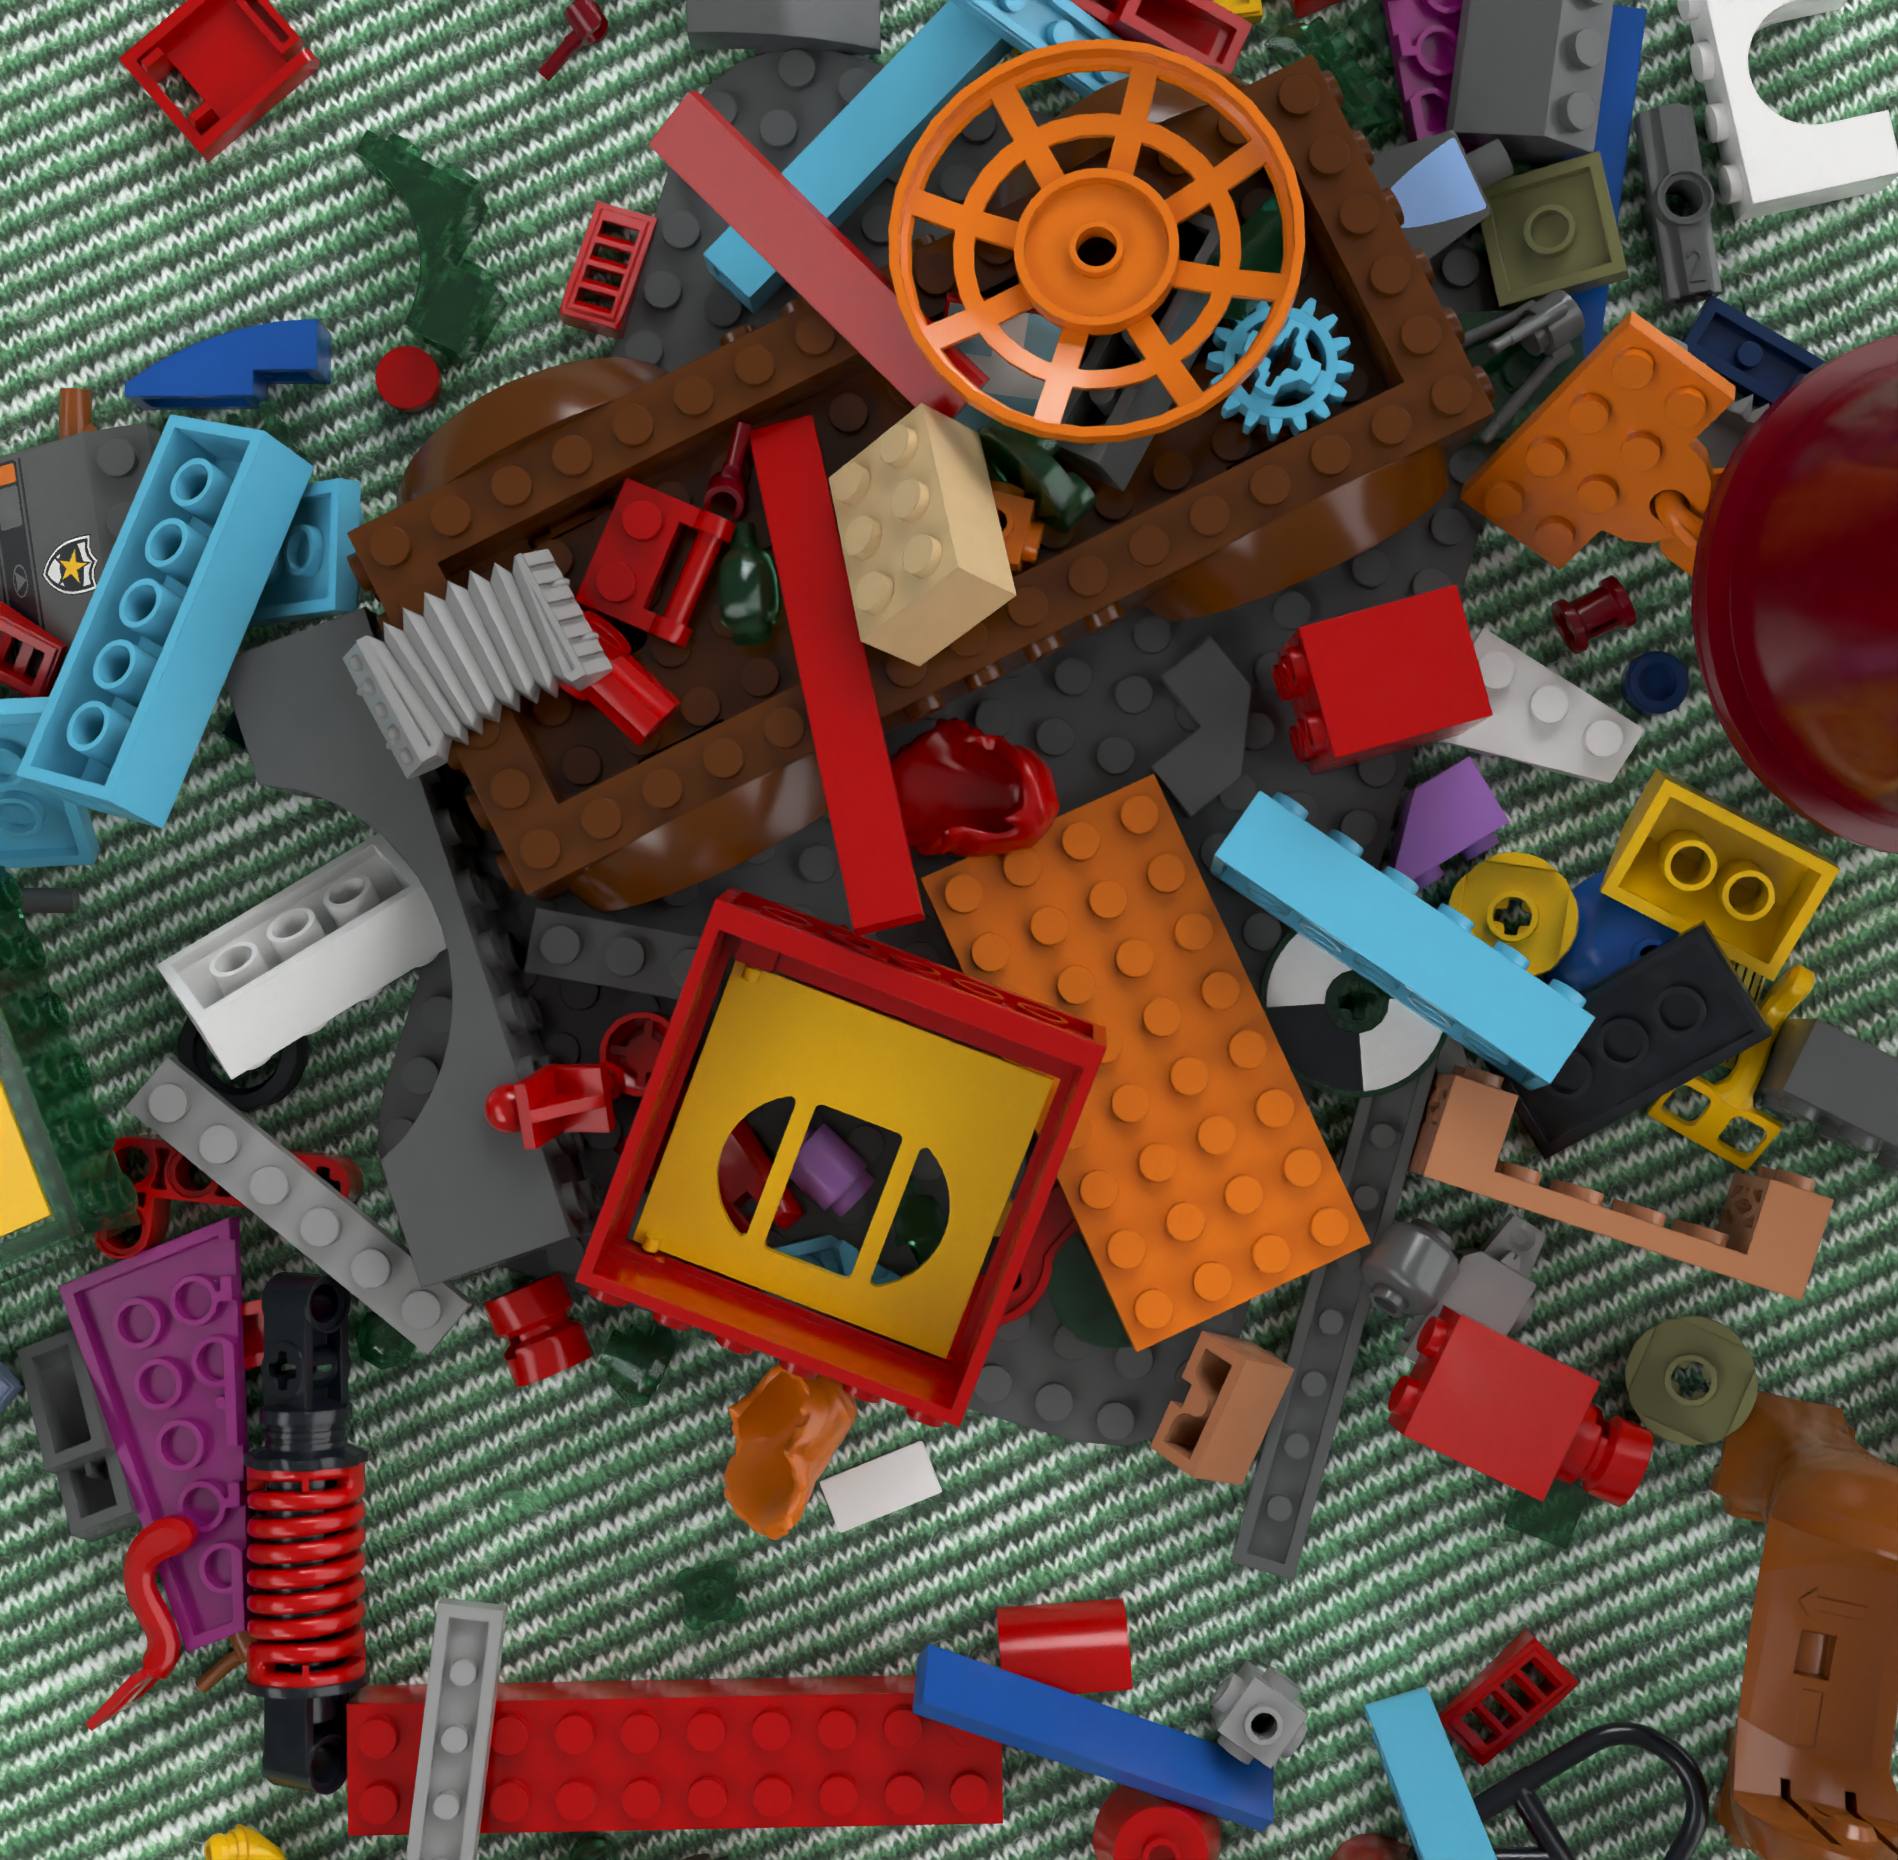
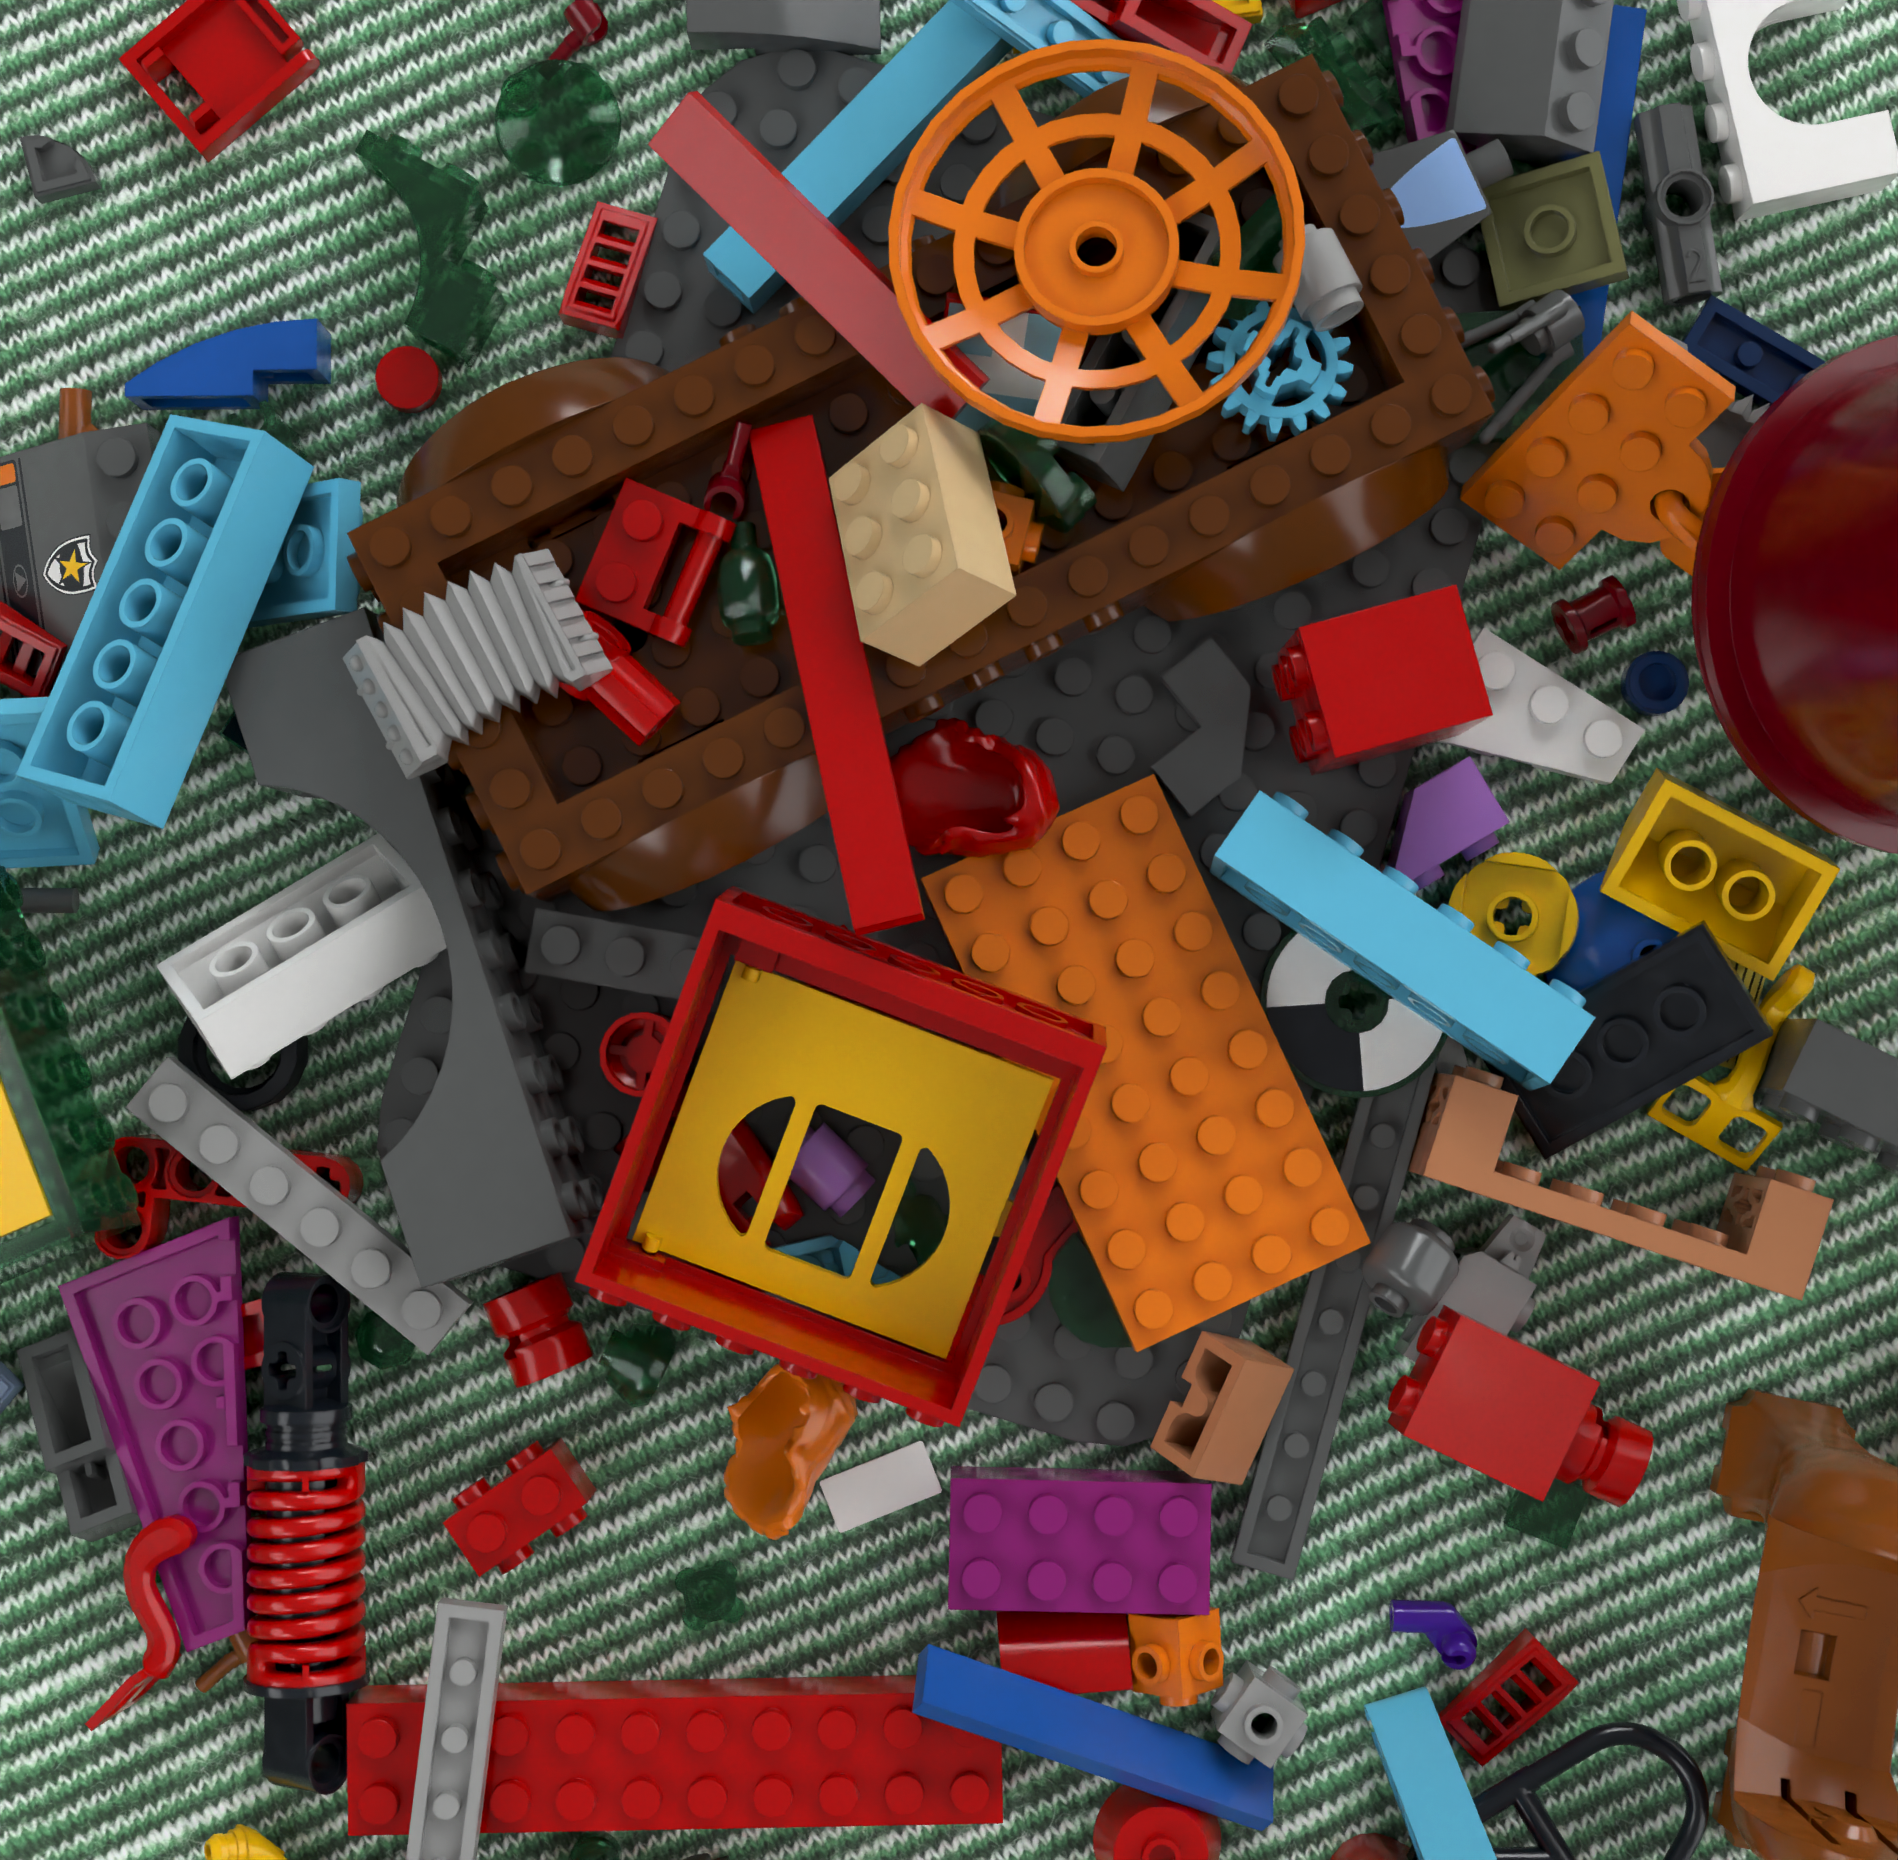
(57, 169): none -> dark grey tile
(537, 1495): none -> red brick
(556, 1102): red piece -> none
(557, 122): none -> clear green dish
(1079, 1540): none -> magenta brick
(1176, 1656): none -> orange brick
(1327, 283): none -> light grey brick
(1441, 1625): none -> dark purple arm
(1703, 1416): olive plate -> none

